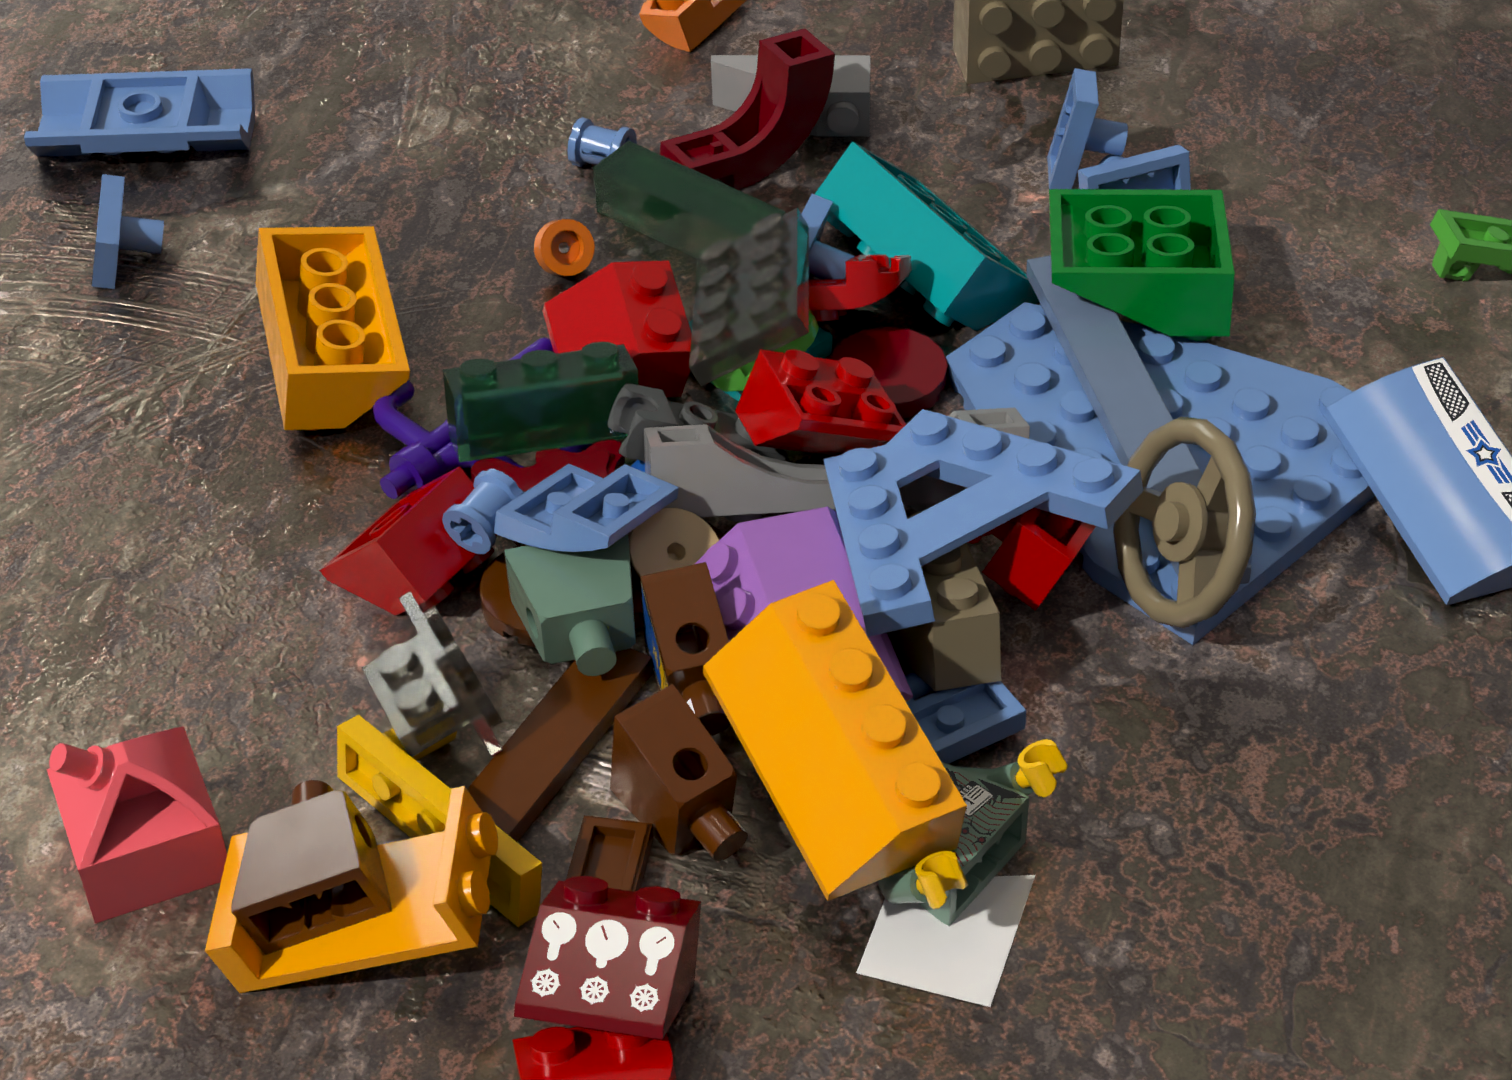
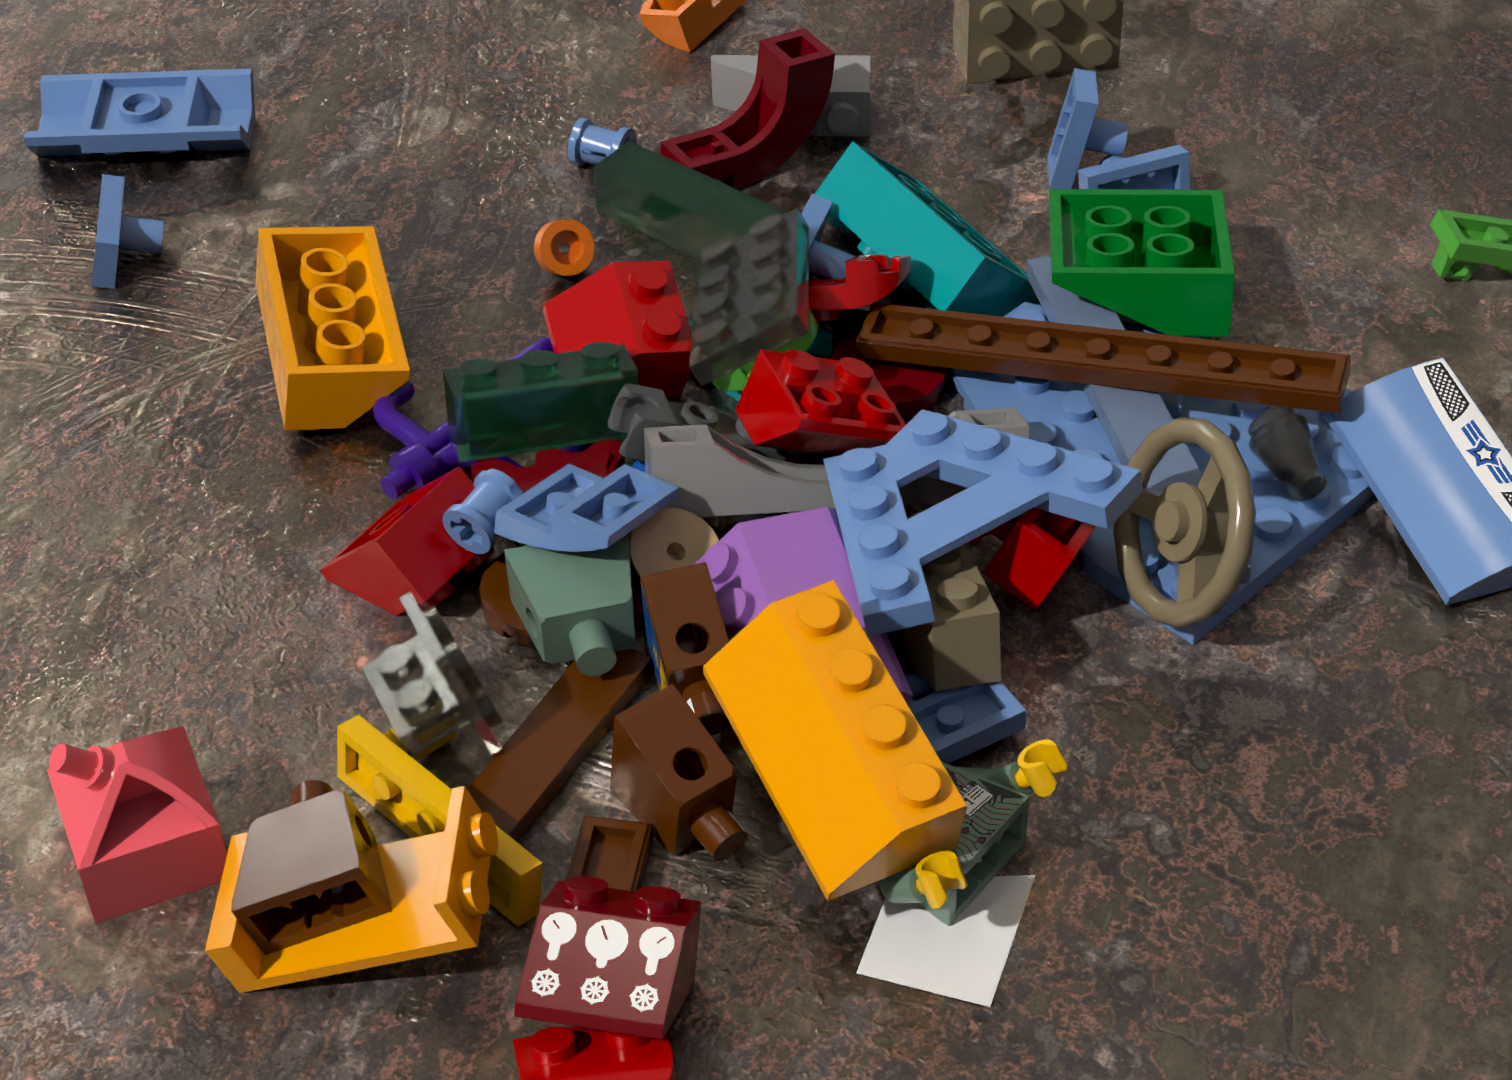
(1106, 357): none -> reddish brown tile
(1287, 450): none -> clear smoke cone

